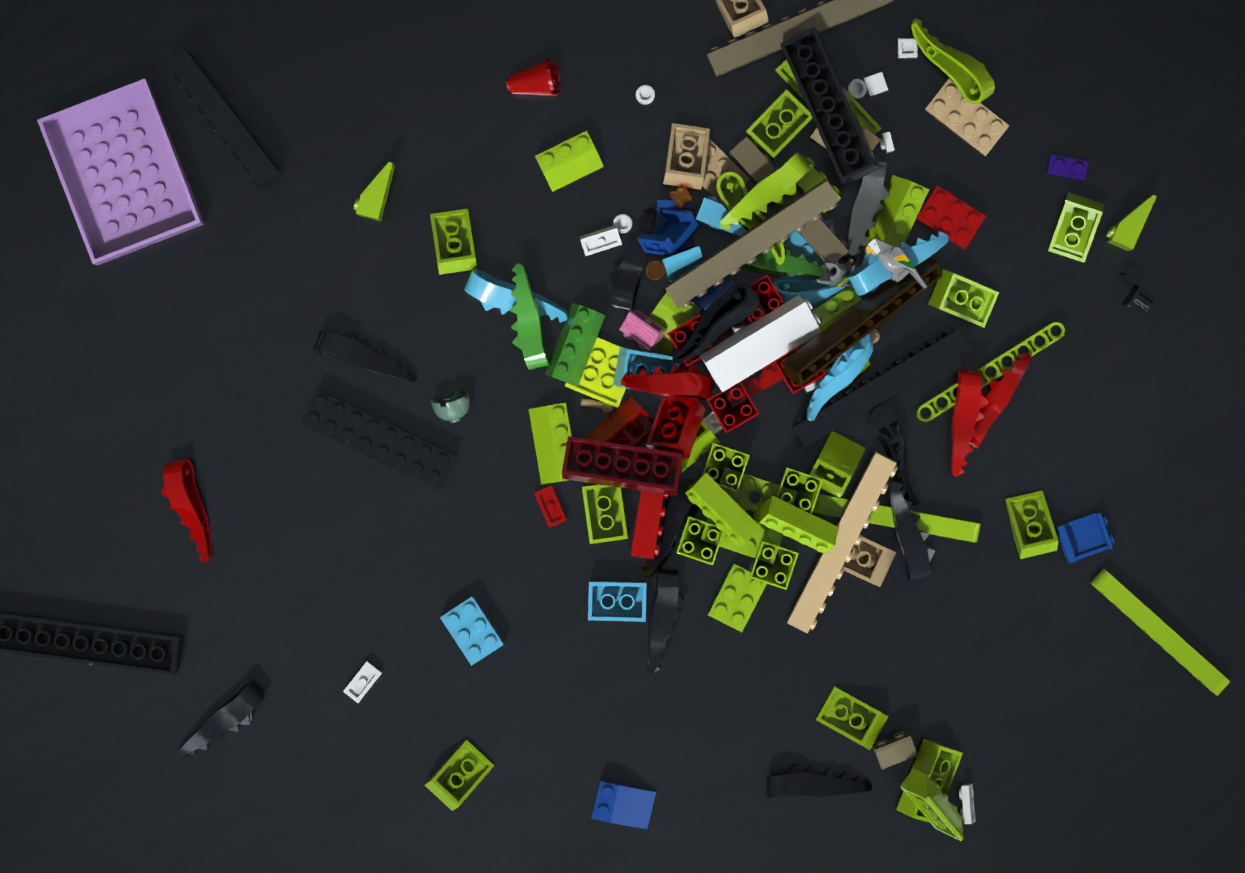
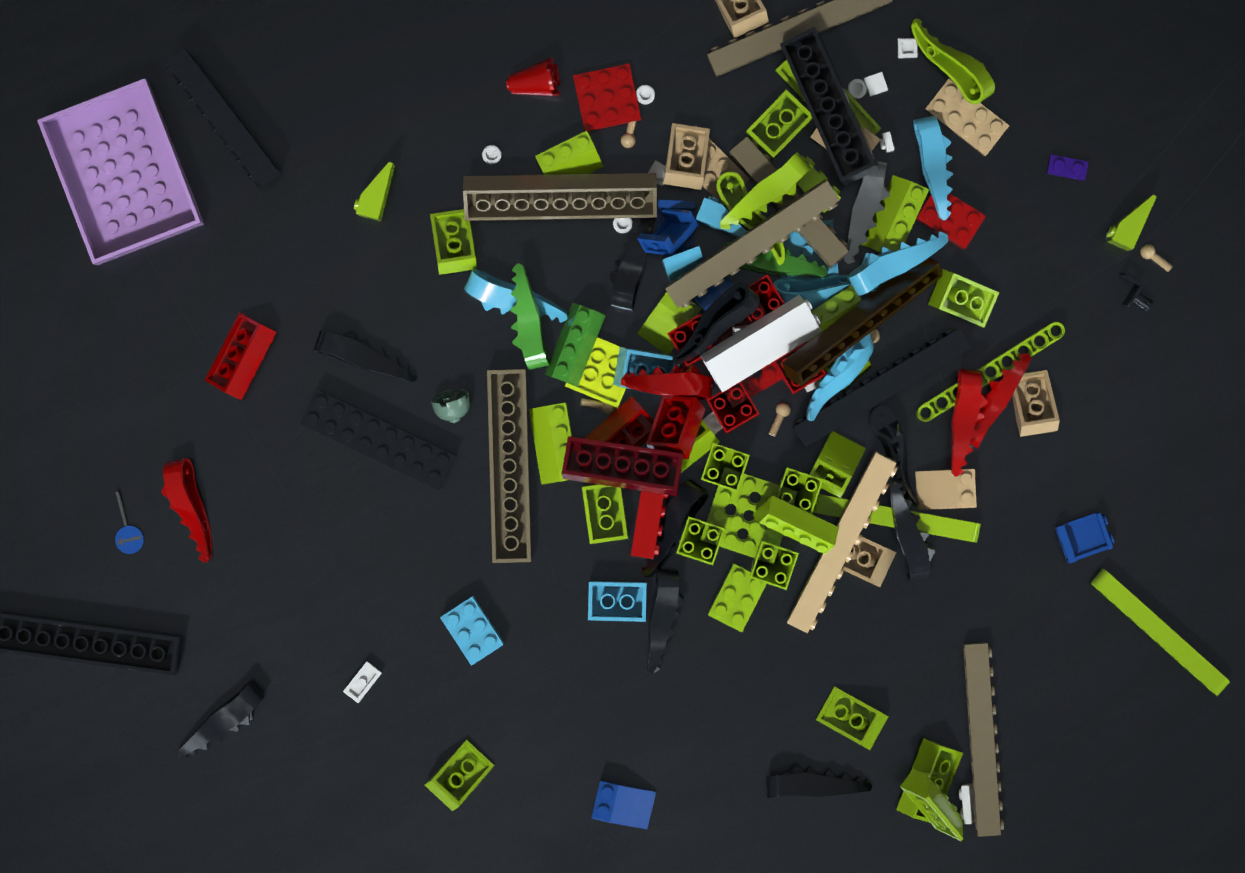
(128, 538): none -> blue piece
(240, 356): none -> red slope
(491, 154): none -> white tile
(509, 466): none -> dark tan brick
(550, 506): red plate -> none
(560, 196): none -> dark tan brick
(600, 240): white plate -> none
(607, 97): none -> red plate
(628, 139): none -> tan bar
(642, 330): bright pink brick -> none
(653, 269): clear orange wheel -> none
(659, 169): none -> white plate
(680, 196): clear orange wheel -> none
(722, 510): lime slope -> none
(782, 409): none -> tan bar
(837, 273): light grey animal -> none
(893, 260): light grey animal -> none
(894, 750): dark tan slope -> none
(934, 160): none -> medium azure animal
(944, 491): none -> tan slope
(982, 739): none -> dark tan brick
(1031, 524): lime slope -> none
(1035, 404): none -> tan slope
(1076, 227): lime slope -> none
(1148, 252): none -> tan bar

